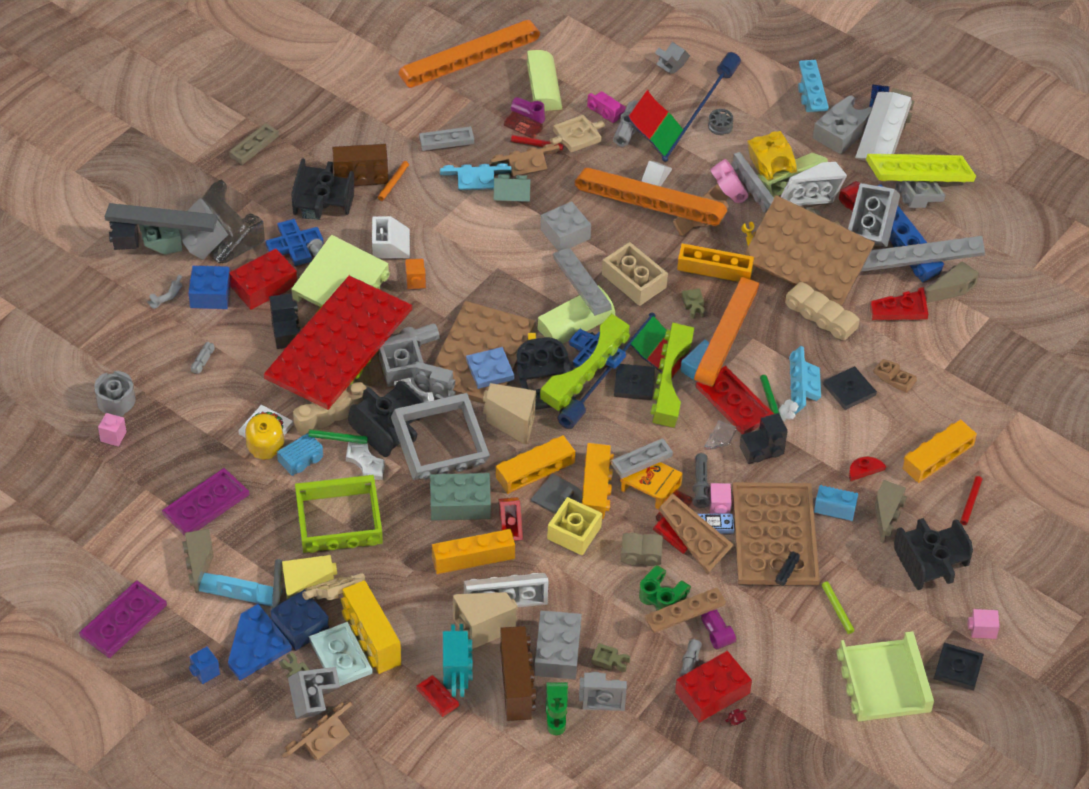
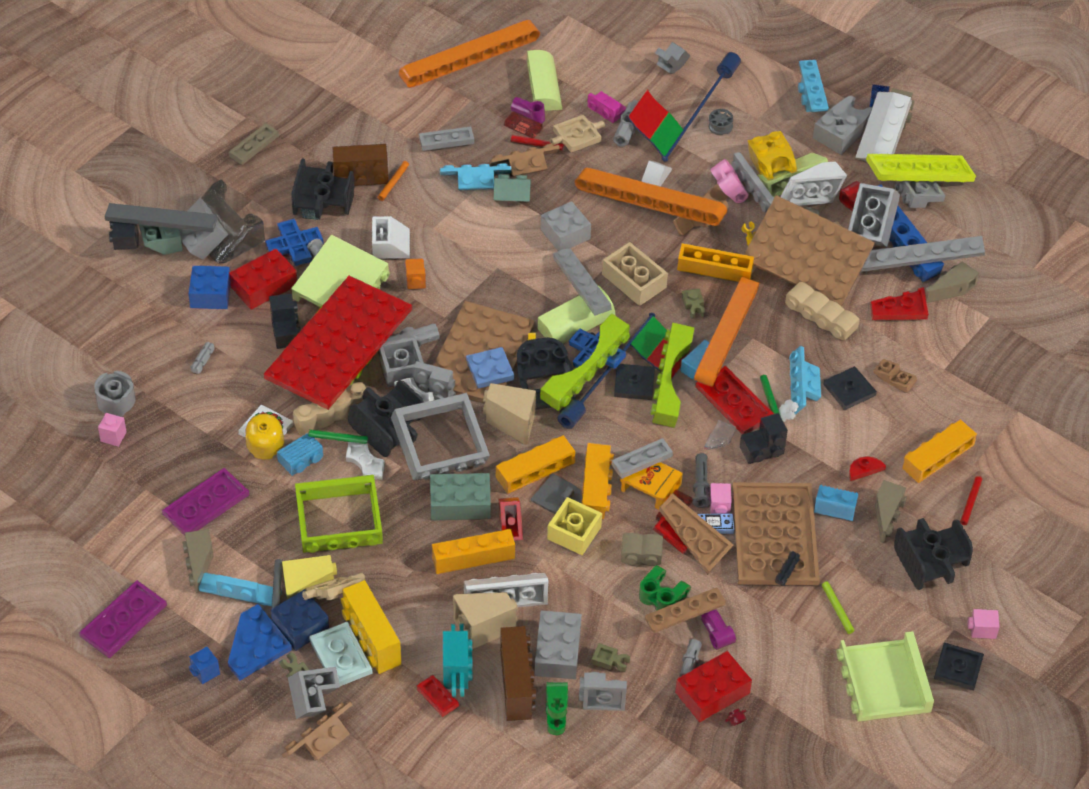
(174, 289): light grey piece -> none

